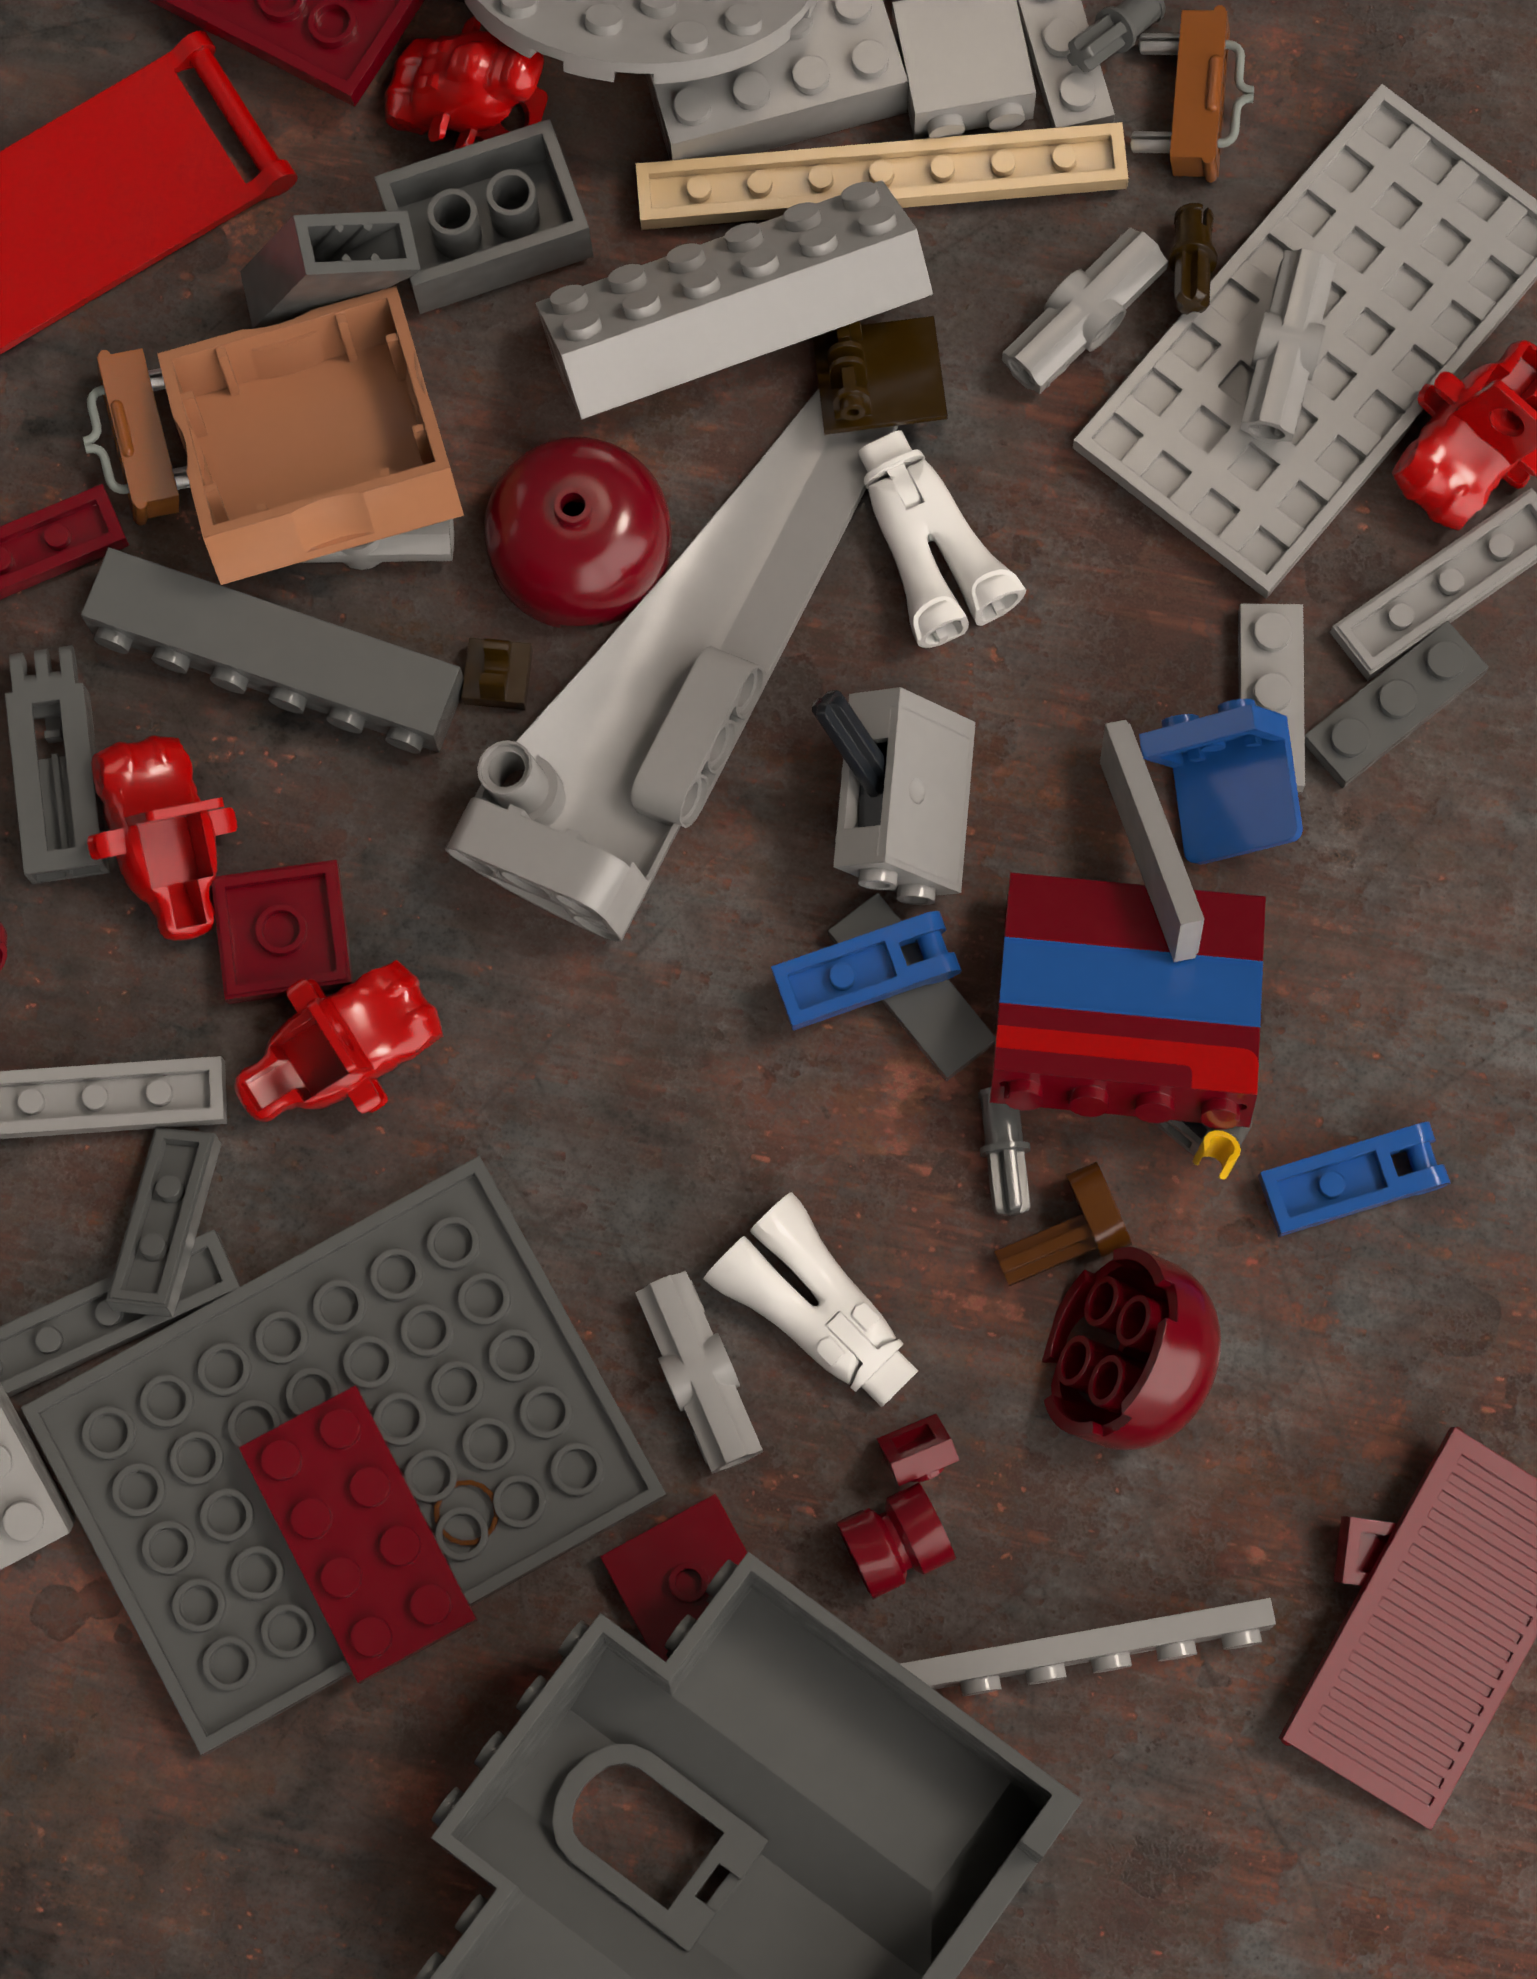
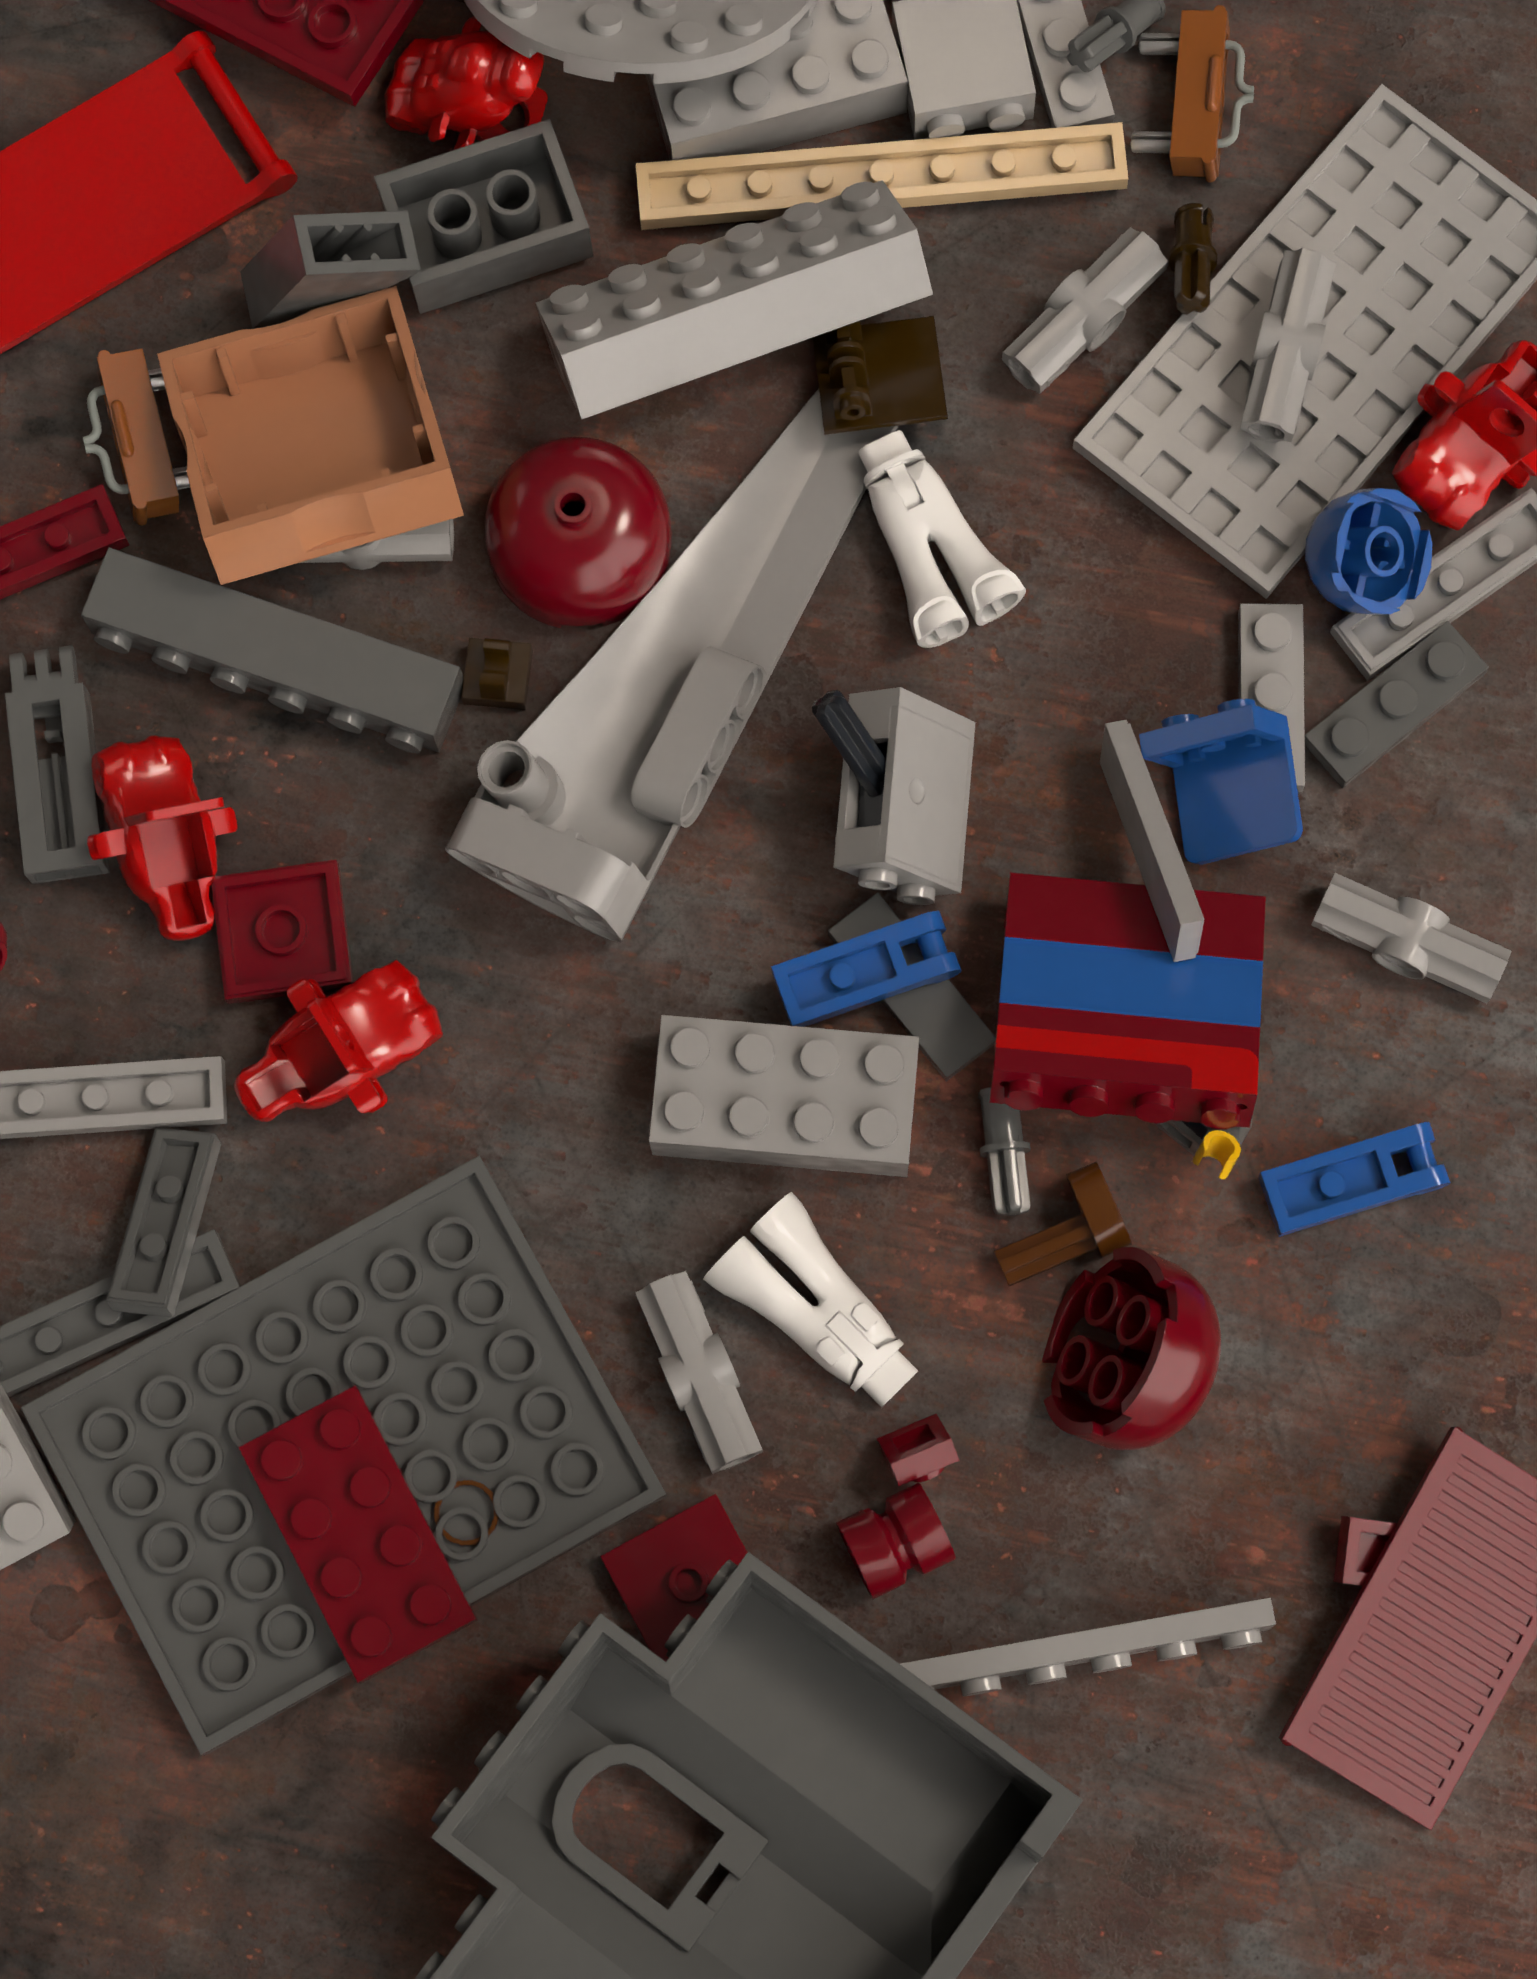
(784, 1095): none -> light grey brick
(1369, 551): none -> blue cylinder
(1411, 938): none -> light grey piece

